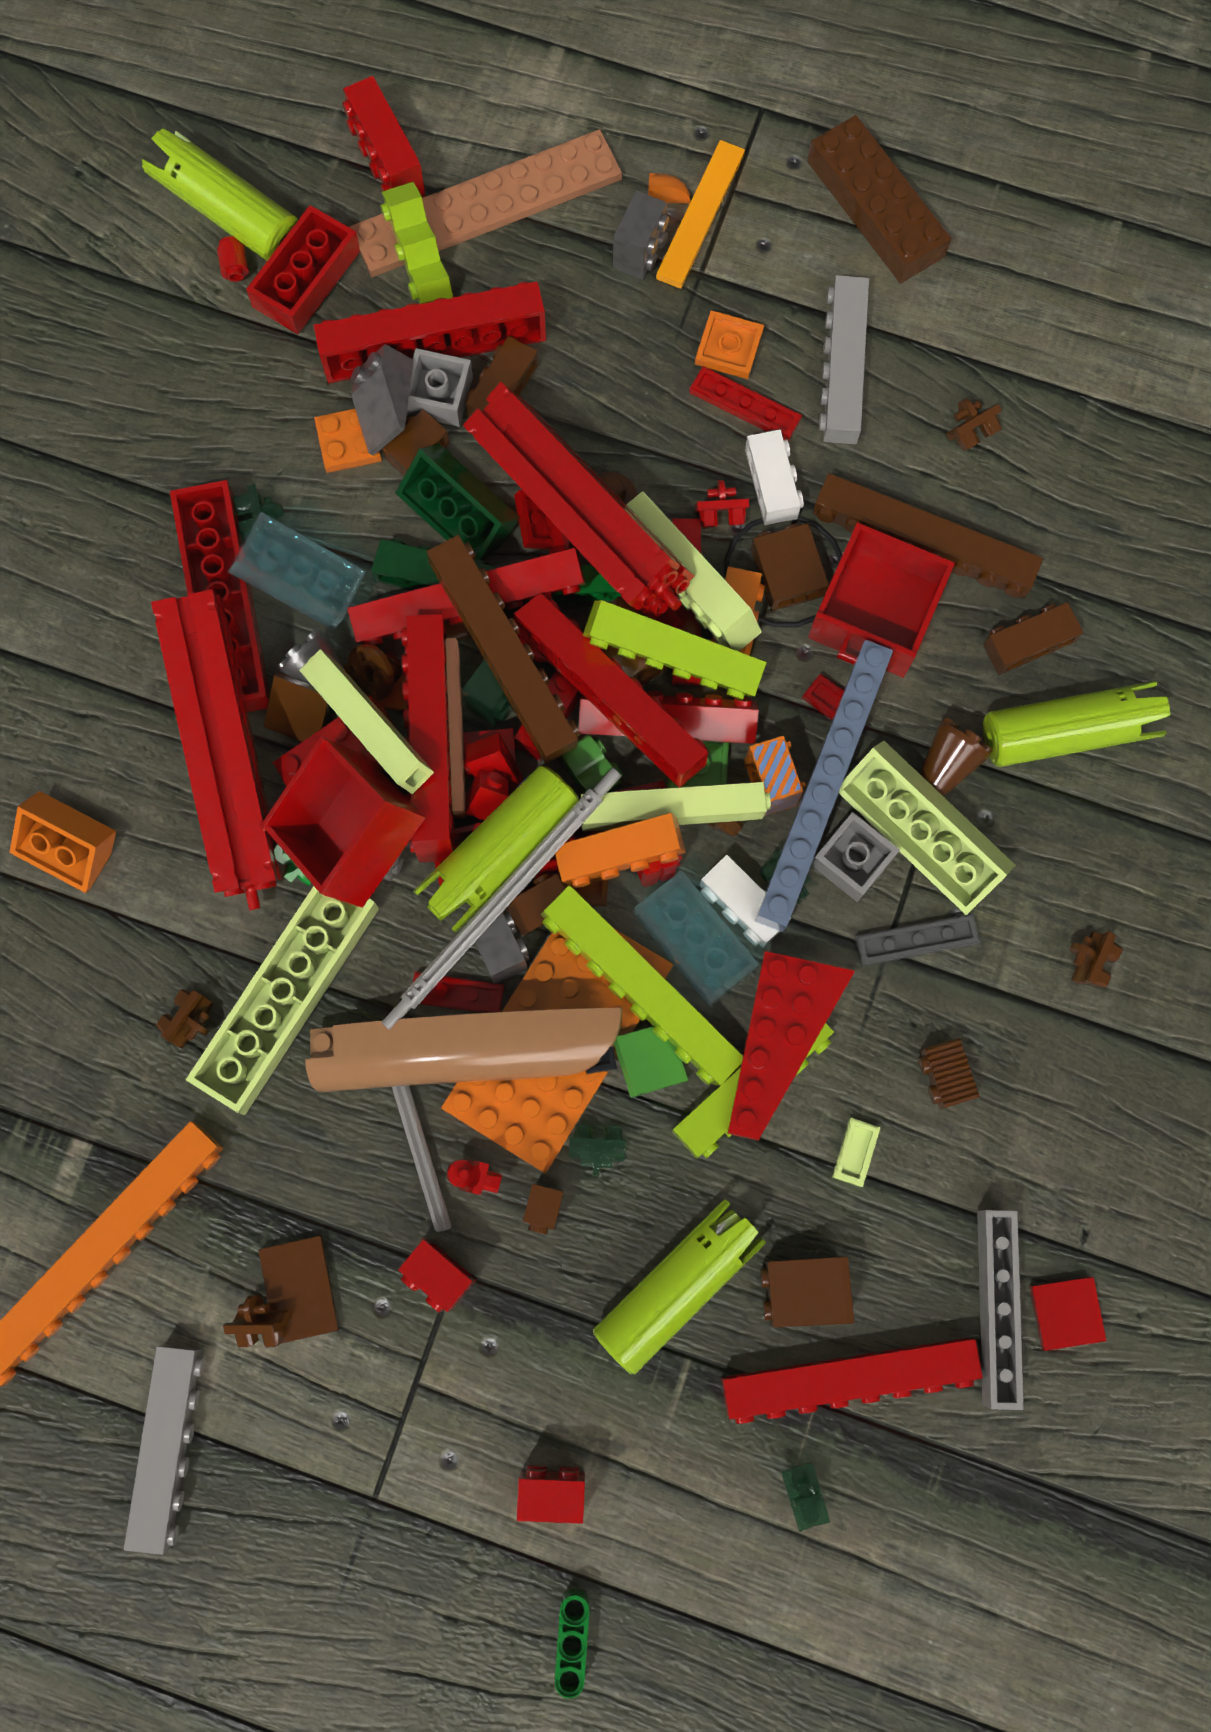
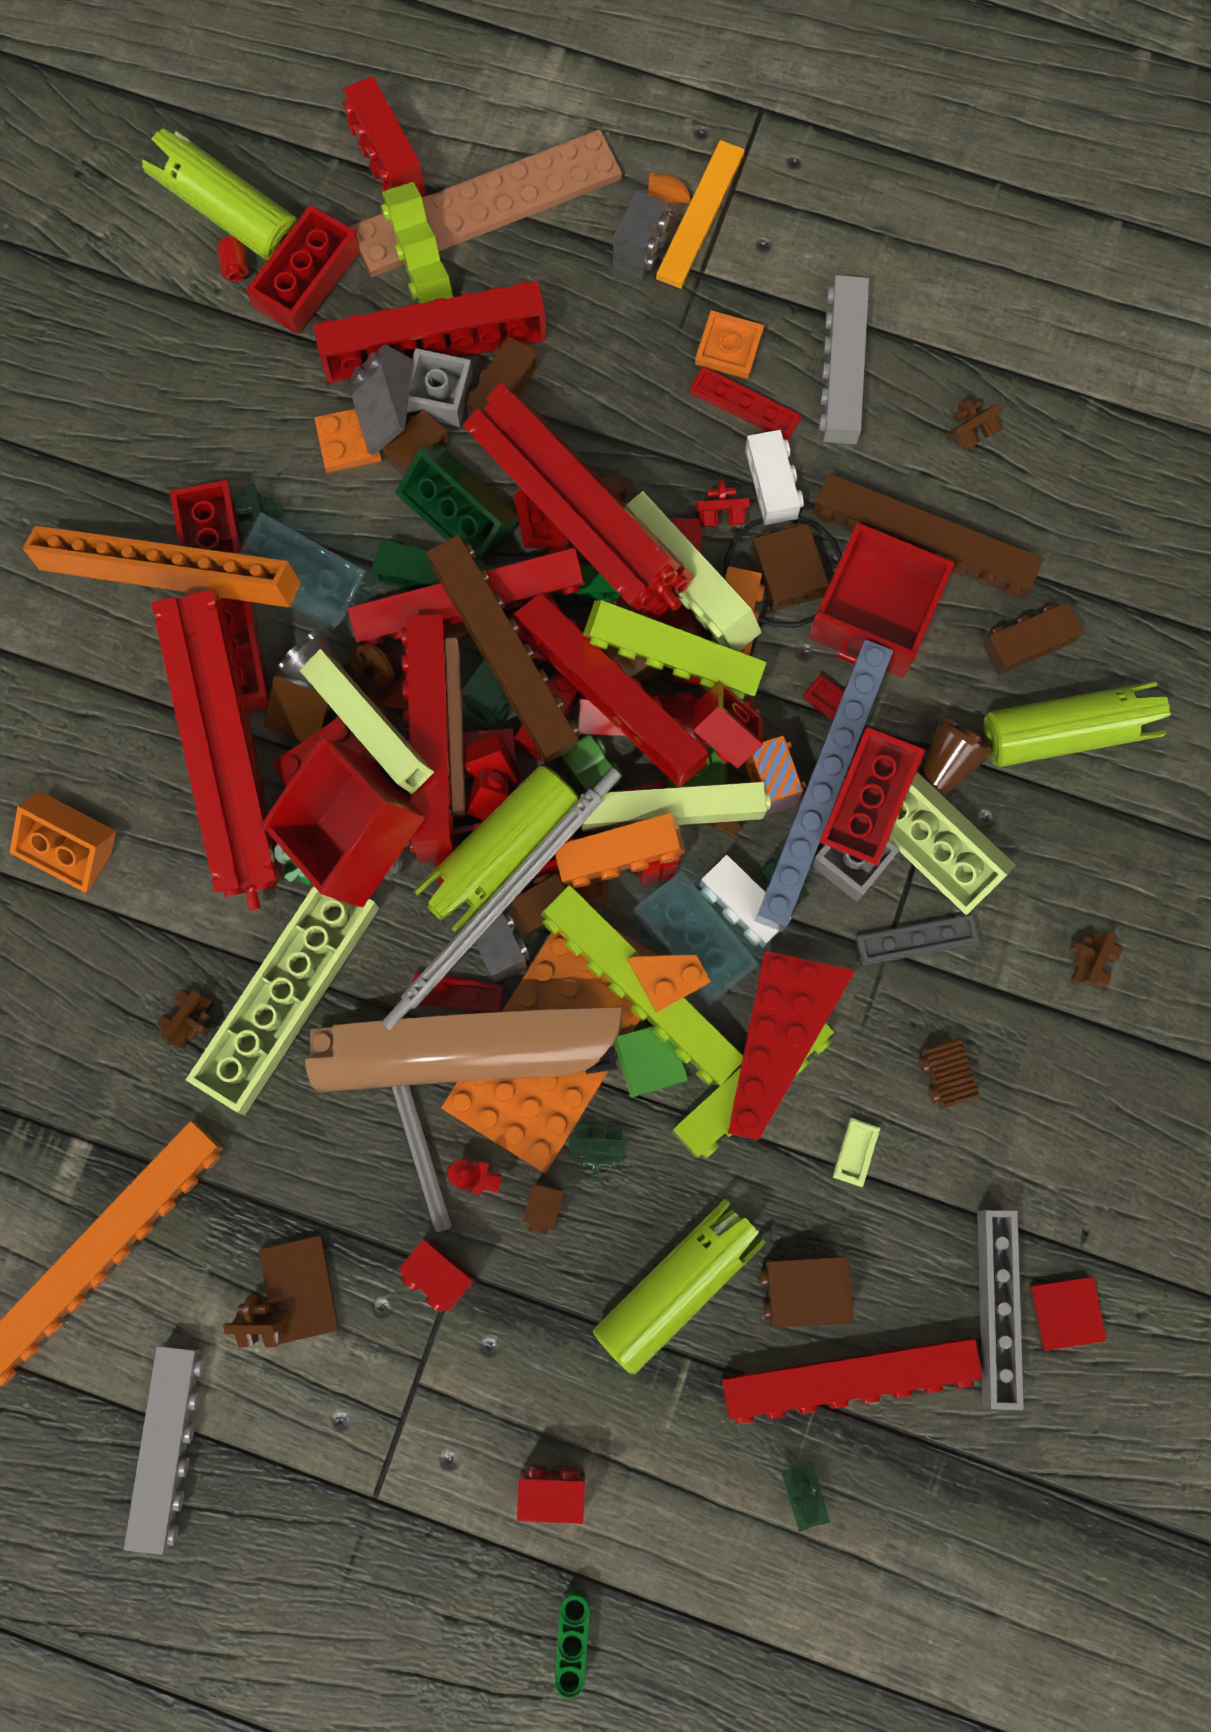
(163, 565): none -> orange brick
(668, 977): none -> orange wing
(727, 725): none -> red brick
(872, 796): none -> red brick
(878, 199): reddish brown brick -> none

